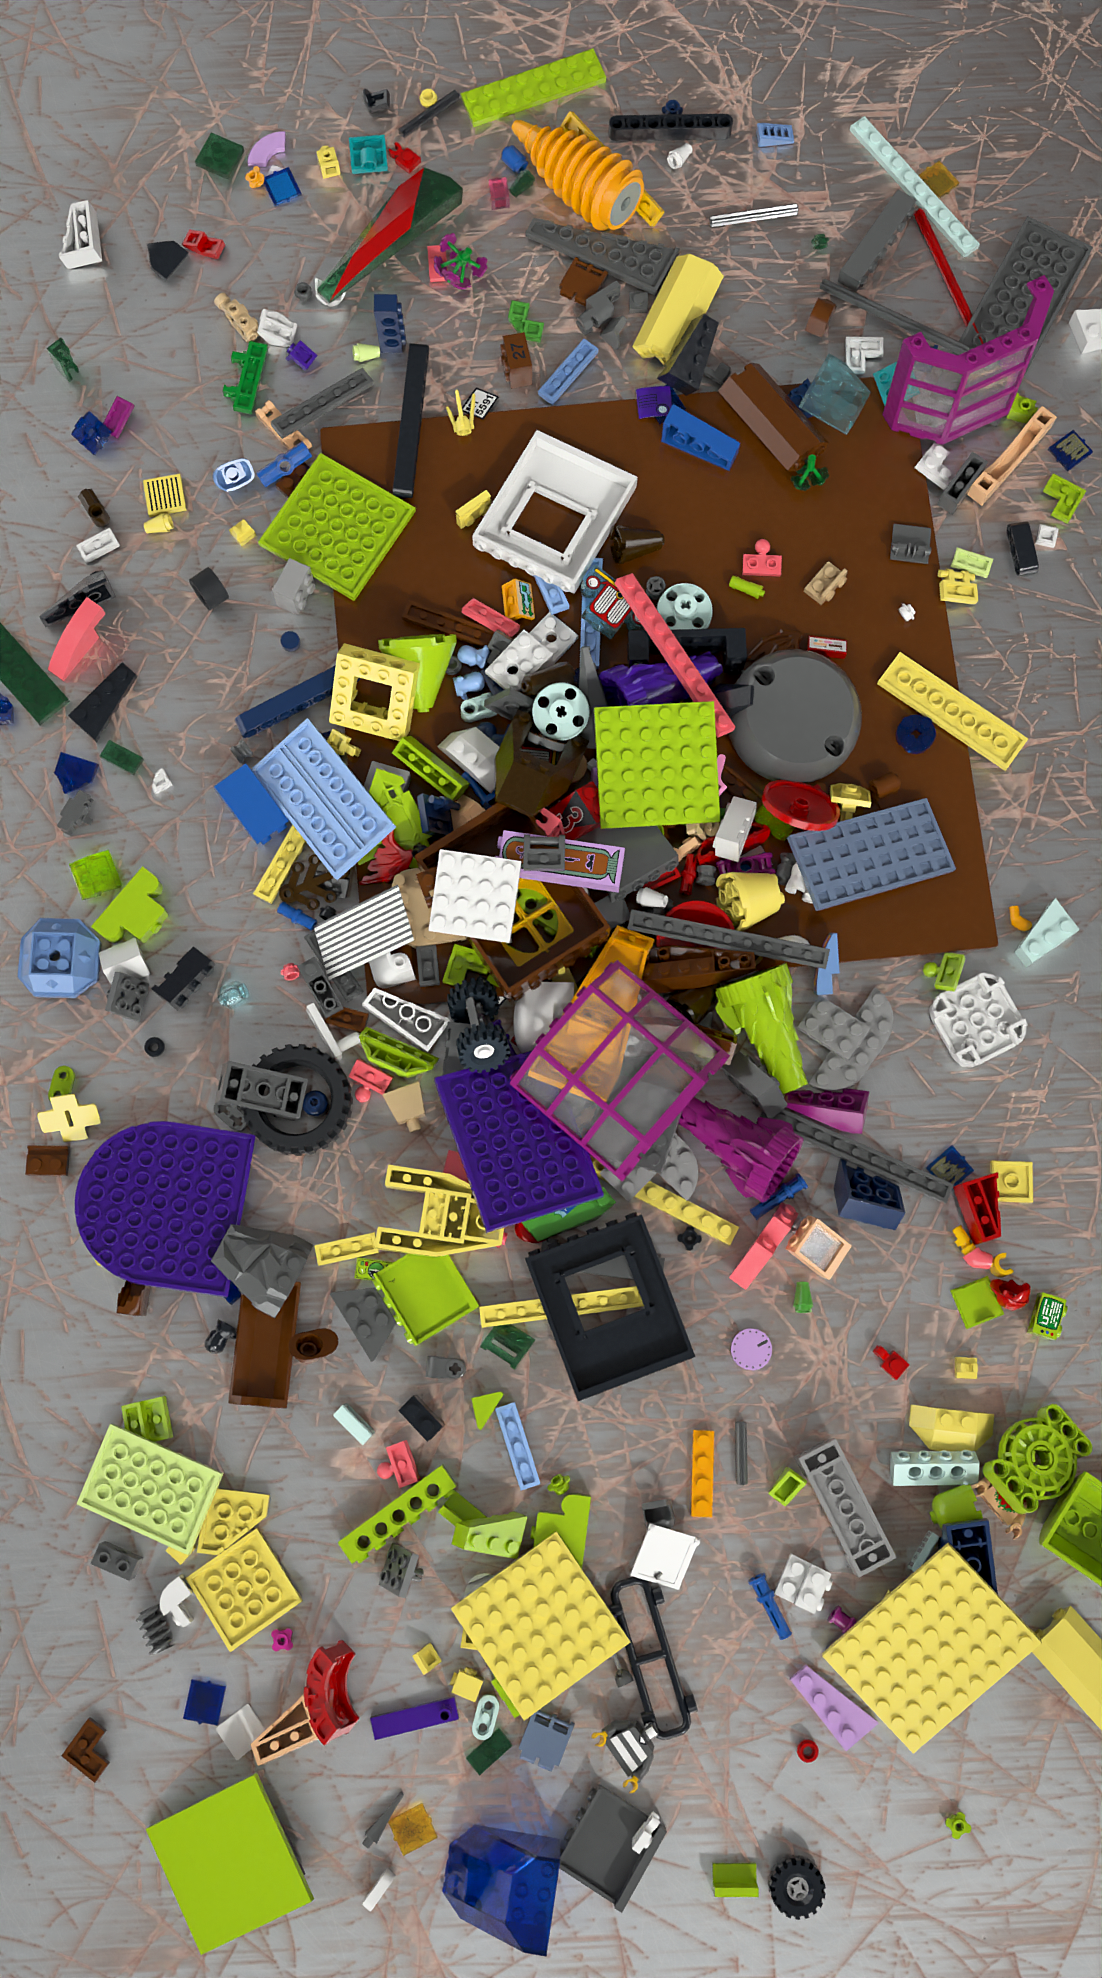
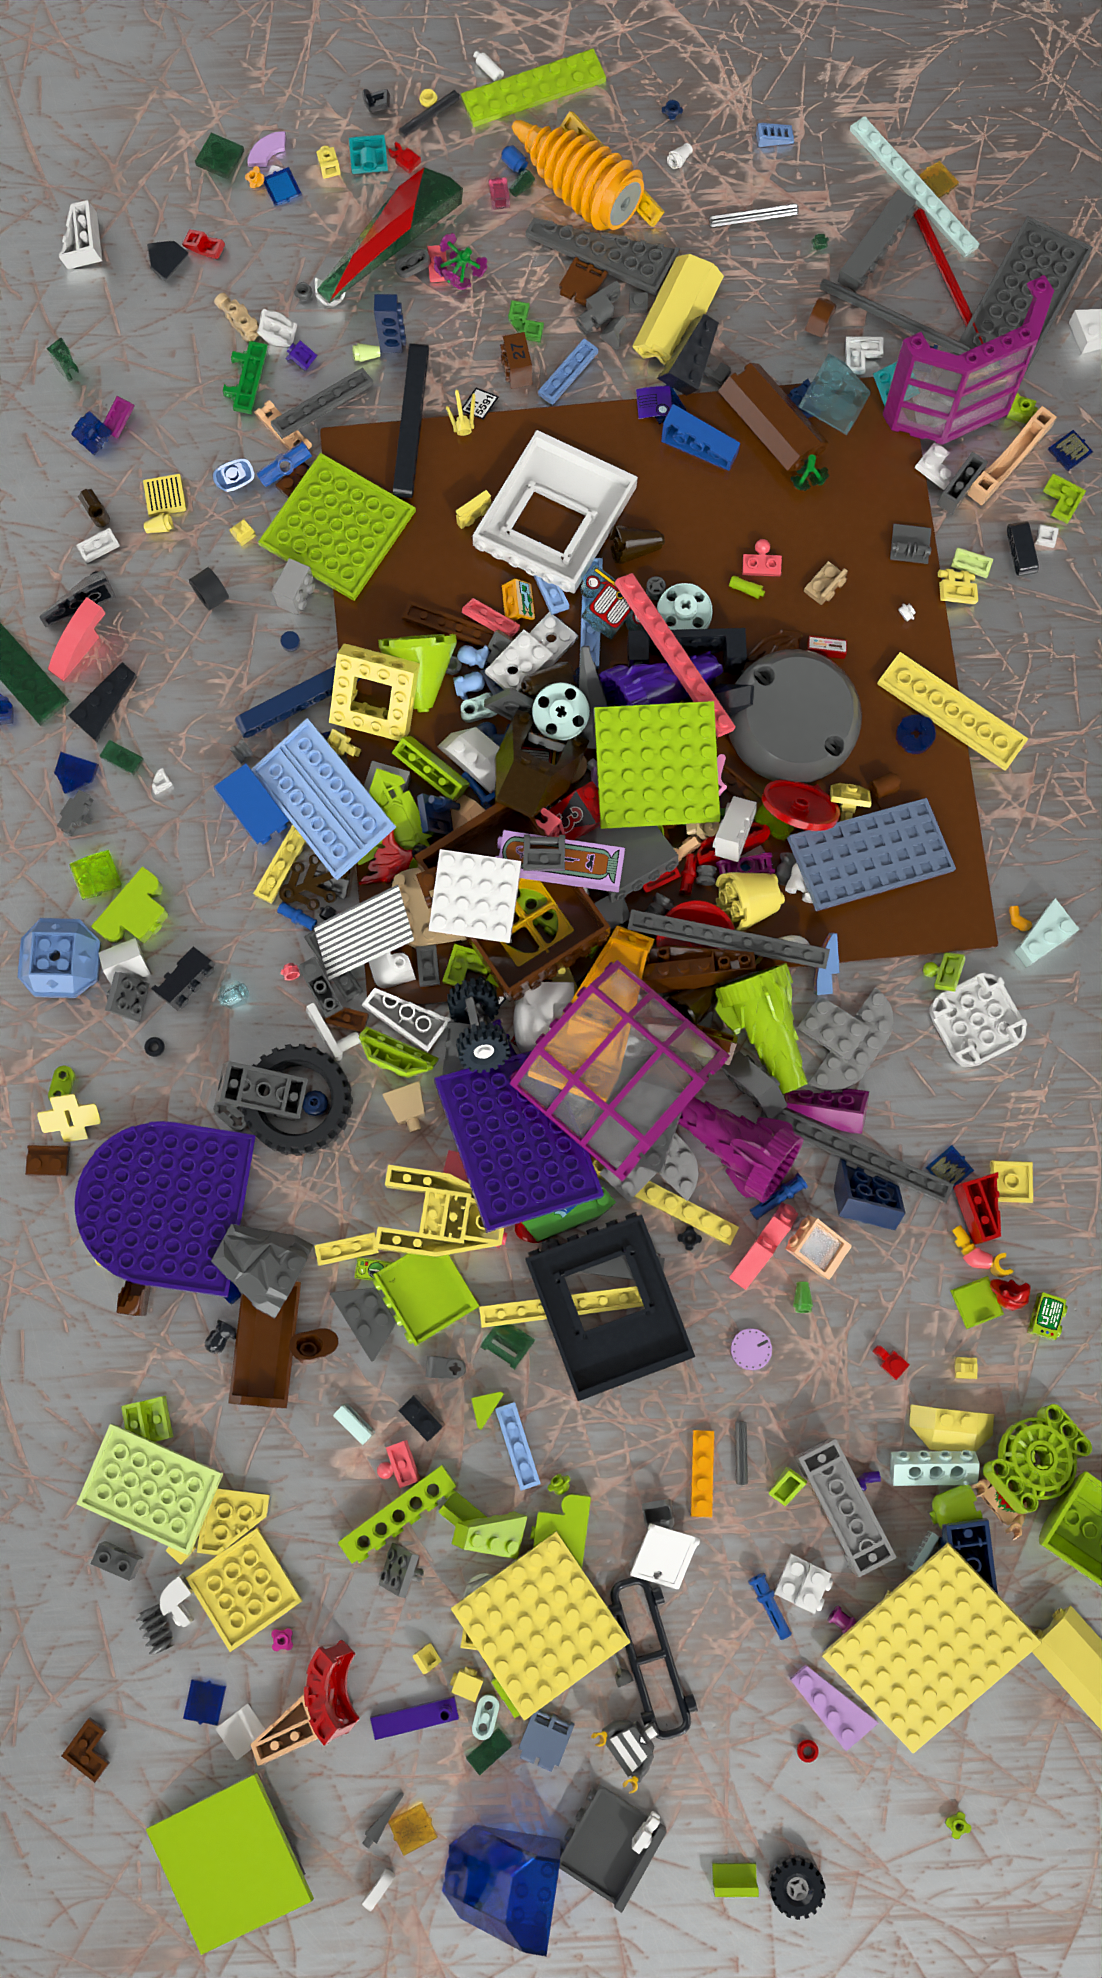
(371, 1078): coral plate -> none
(412, 263): none -> dark grey plate
(488, 66): none -> white cylinder
(651, 898): white cone -> none
(670, 127): black beam -> none
(869, 1477): none -> dark purple arm

